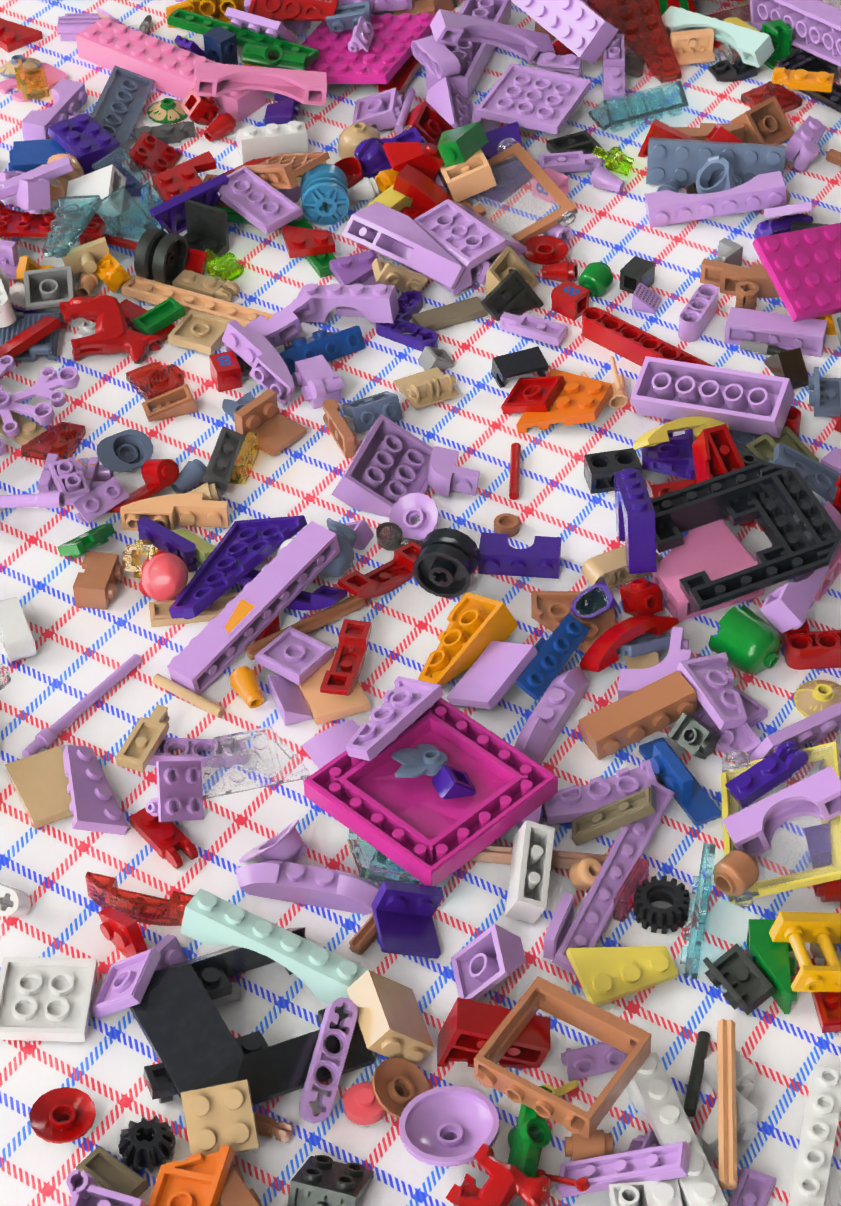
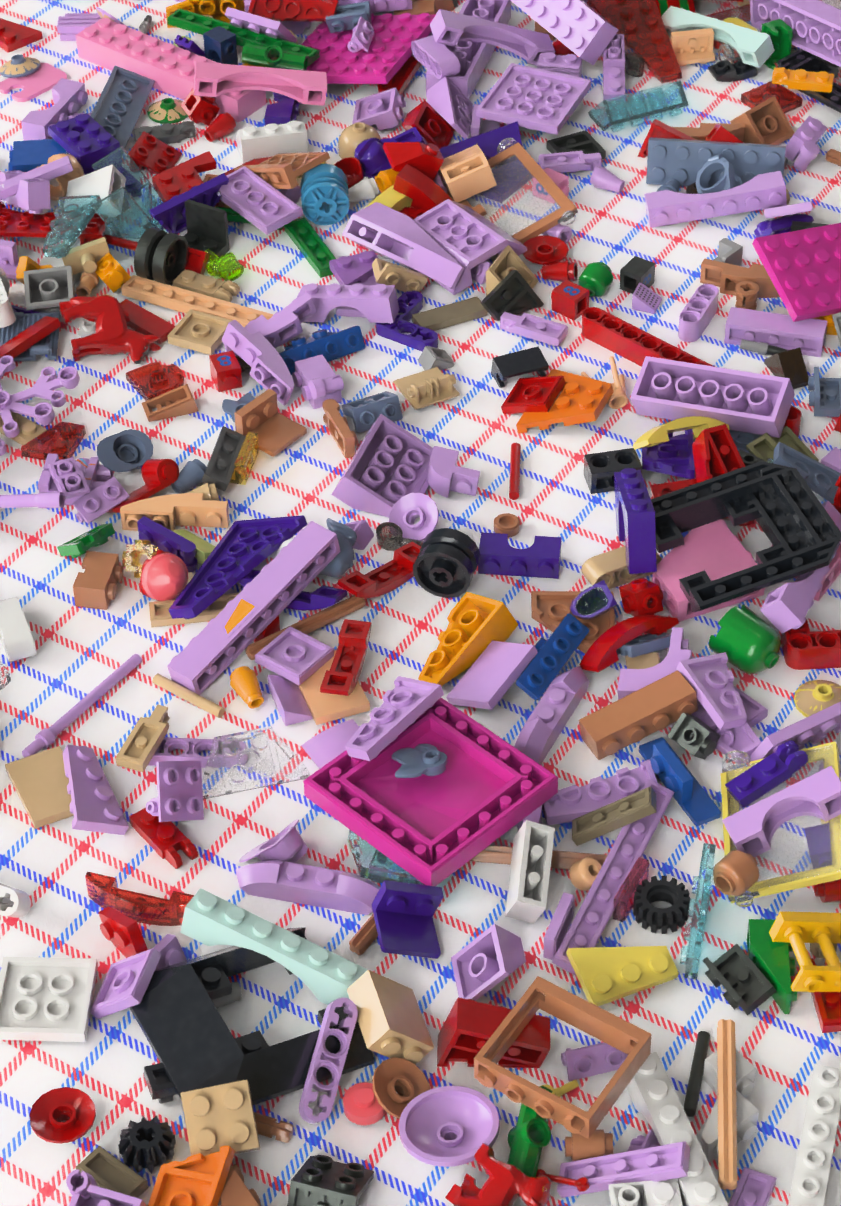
(31, 82): clear yellow bracket -> none
(159, 317): green tile -> none
(307, 242): red wing -> none
(405, 110): lavender bar -> none
(452, 783): dark purple slope -> none
(461, 143): green slope -> none
(615, 159): clear neon green piece -> none

